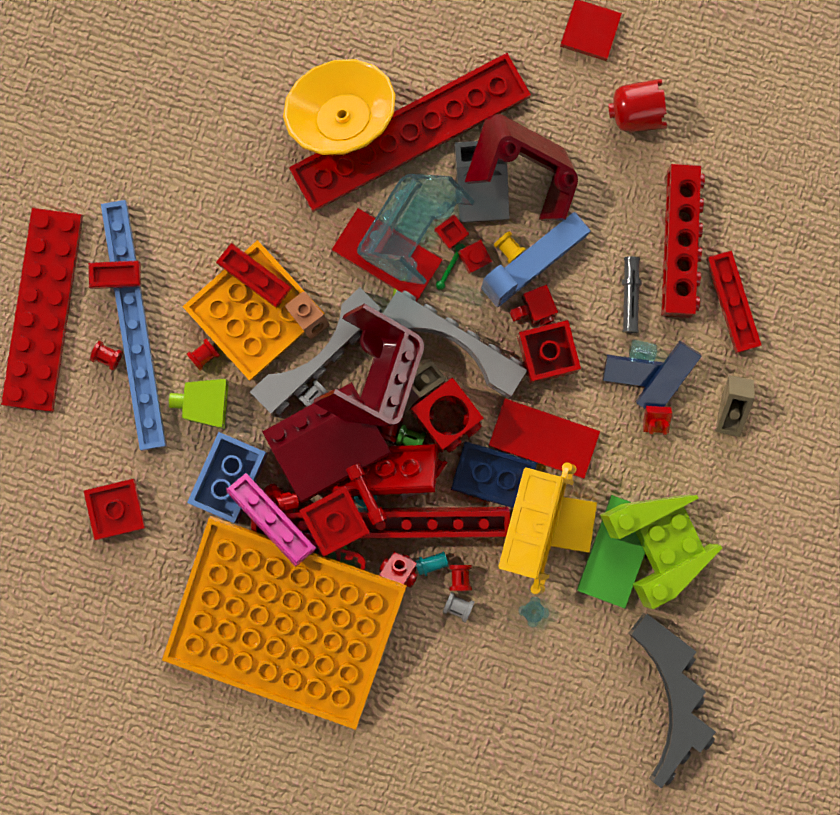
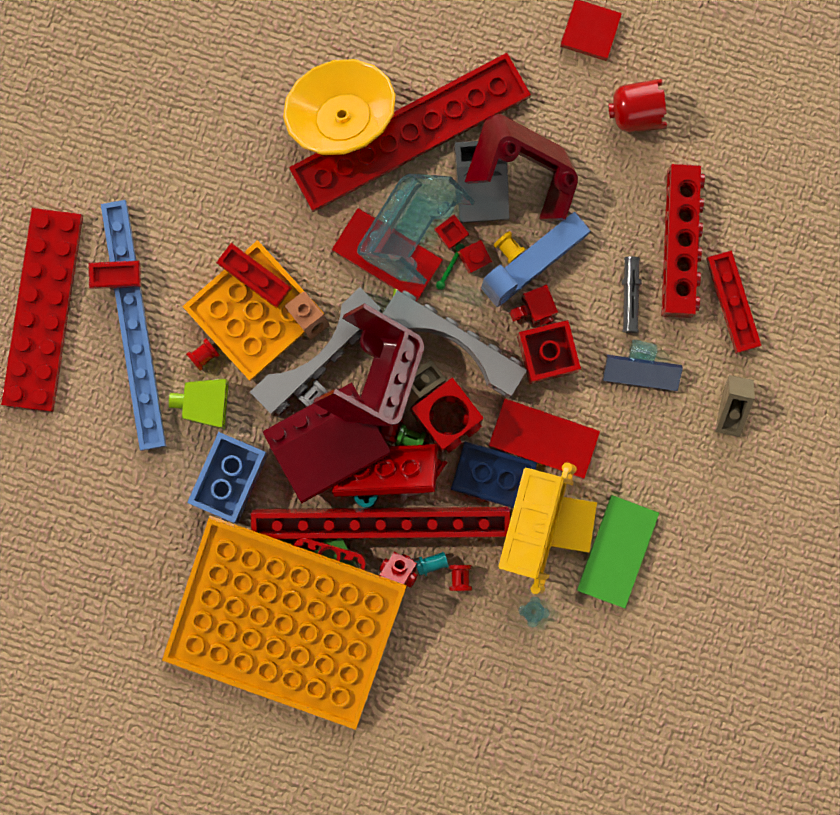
(106, 355): red bush -> none
(114, 509): red plate -> none
(271, 519): dark pink tile -> none
(285, 501): red bar -> none
(334, 521): red plate -> none
(356, 474): red bar -> none
(458, 607): light grey bush -> none
(657, 419): red tile -> none
(667, 541): lime wedge -> none
(669, 376): dark blue tile -> none
(683, 695): dark grey arch -> none

